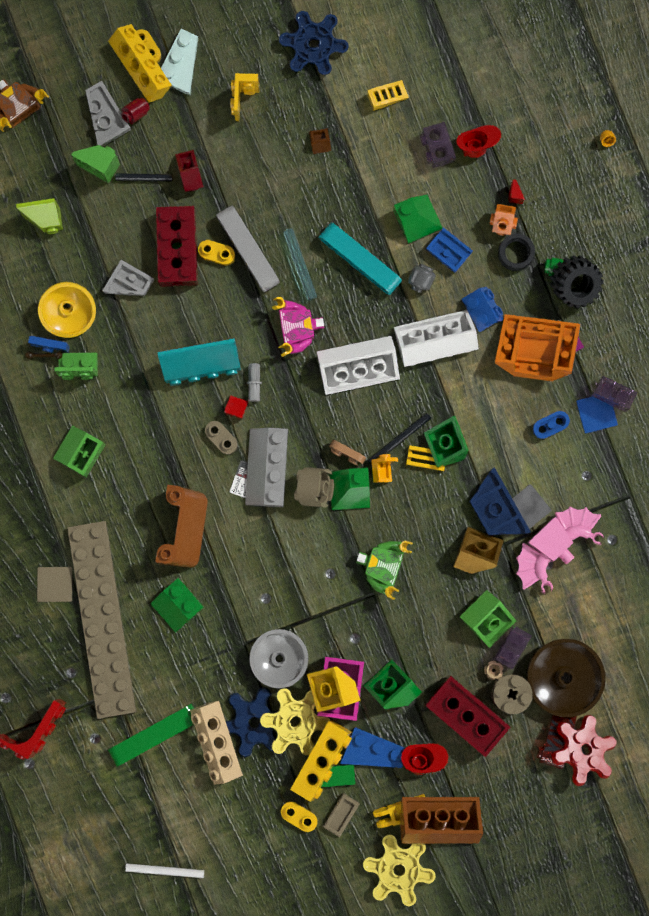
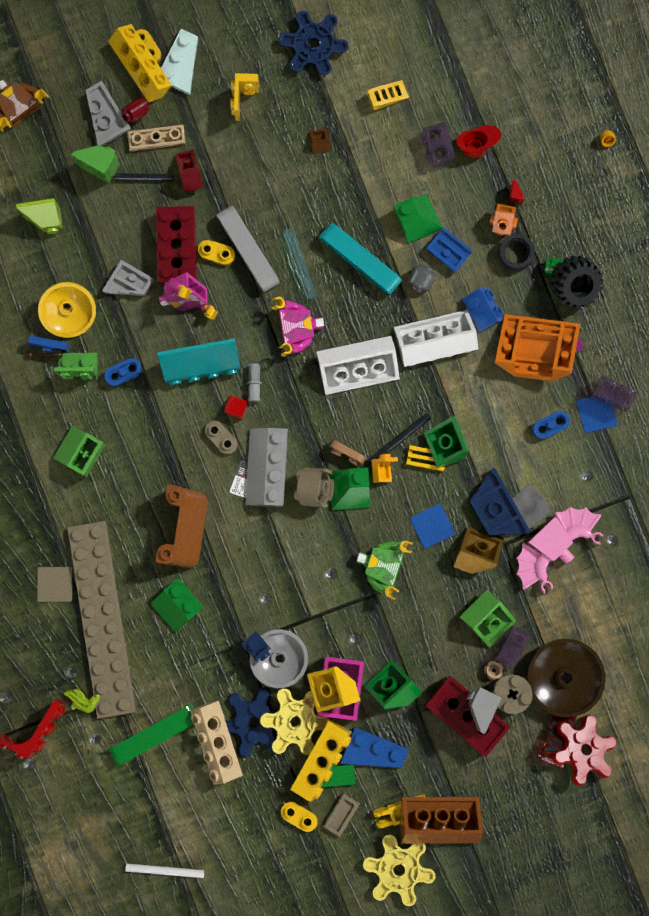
(81, 702): none -> lime piece
(123, 372): none -> blue plate
(168, 137): none -> tan tile
(187, 293): none -> dark pink torso
(256, 647): none -> dark blue bracket
(424, 758): red piece -> none
(432, 526): none -> blue sticker
(482, 706): none -> light grey slope

